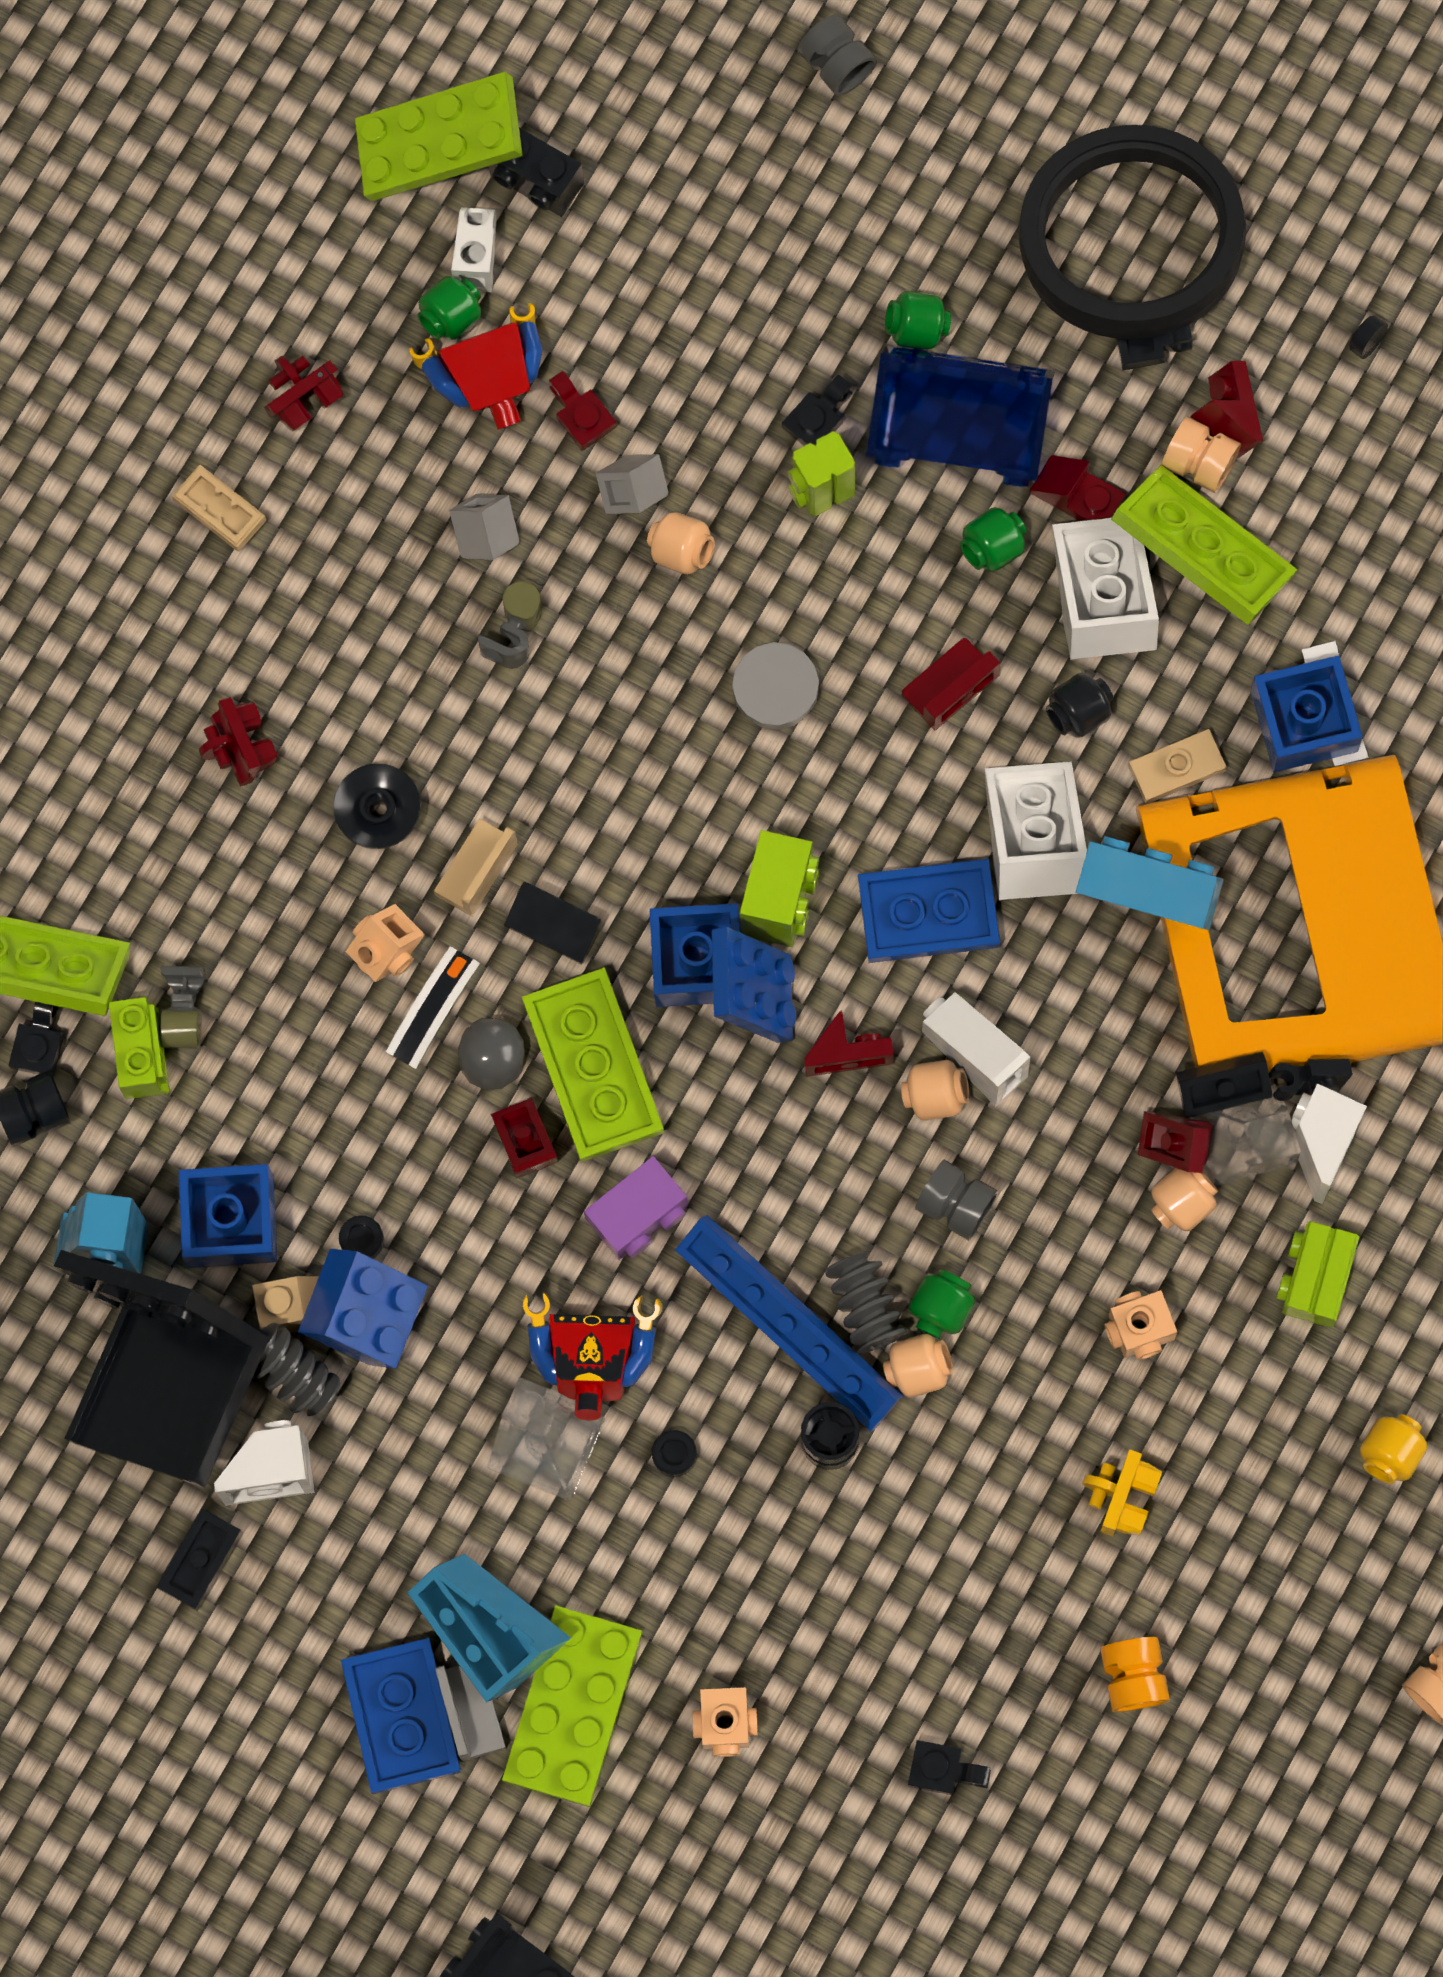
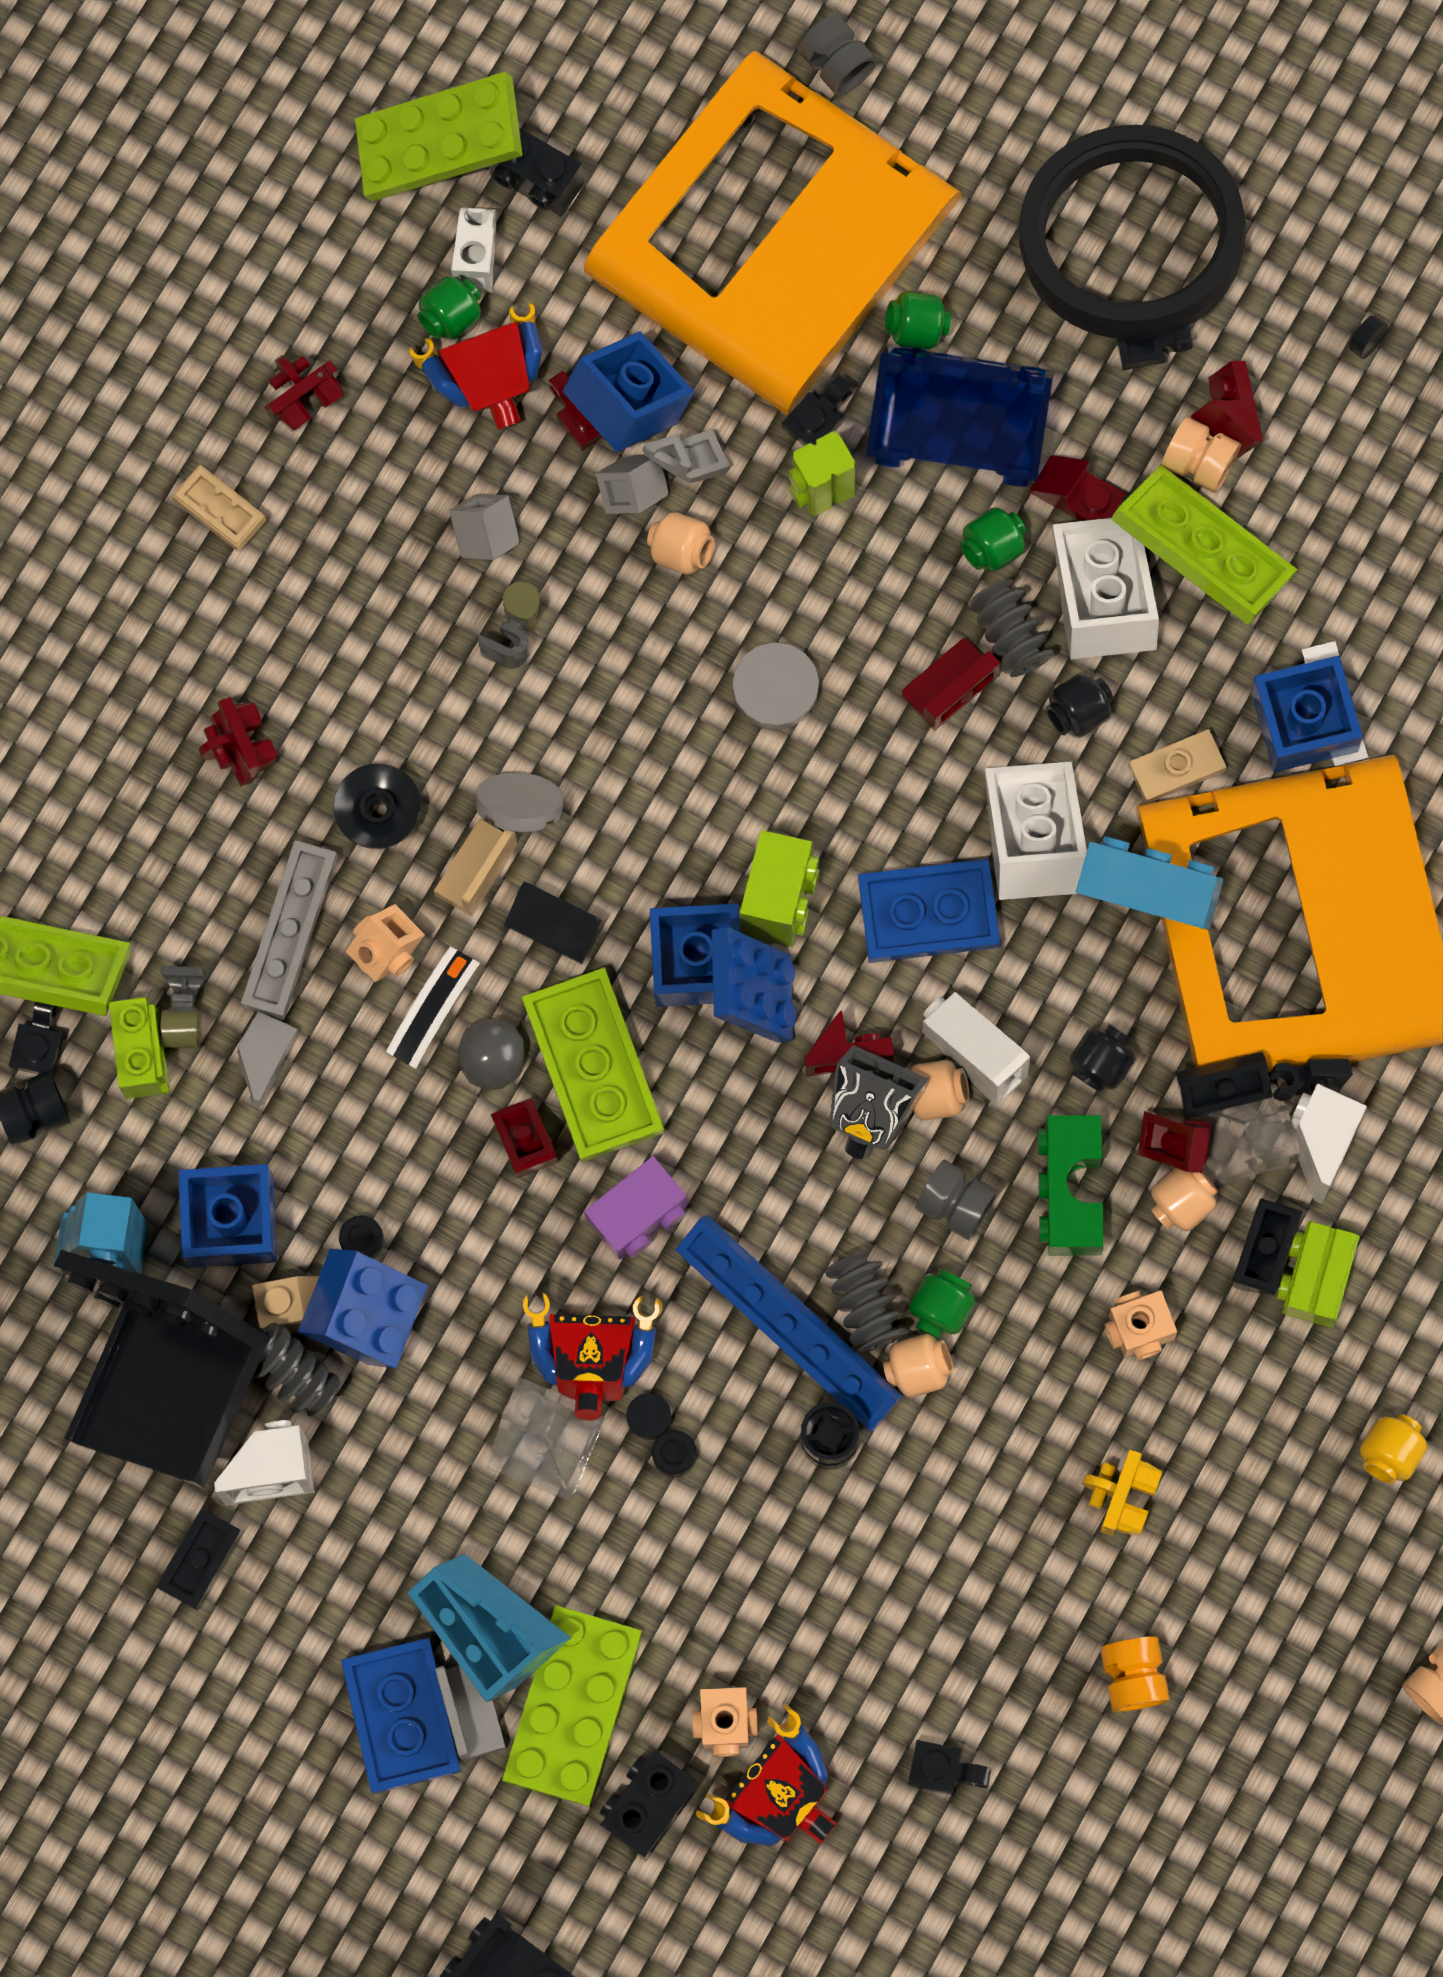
(262, 1053): none -> light grey slope
(289, 929): none -> light grey plate
(519, 801): none -> light grey tile
(628, 391): none -> blue brick
(648, 1416): none -> black tile
(648, 1804): none -> black brick
(689, 458): none -> light grey slope
(777, 1791): none -> torso
(815, 267): none -> light orange door
(872, 1100): none -> dark grey torso
(1009, 629): none -> dark grey piece
(1070, 1224): none -> green arch
(1102, 1058): none -> black head
(1267, 1248): none -> black slope

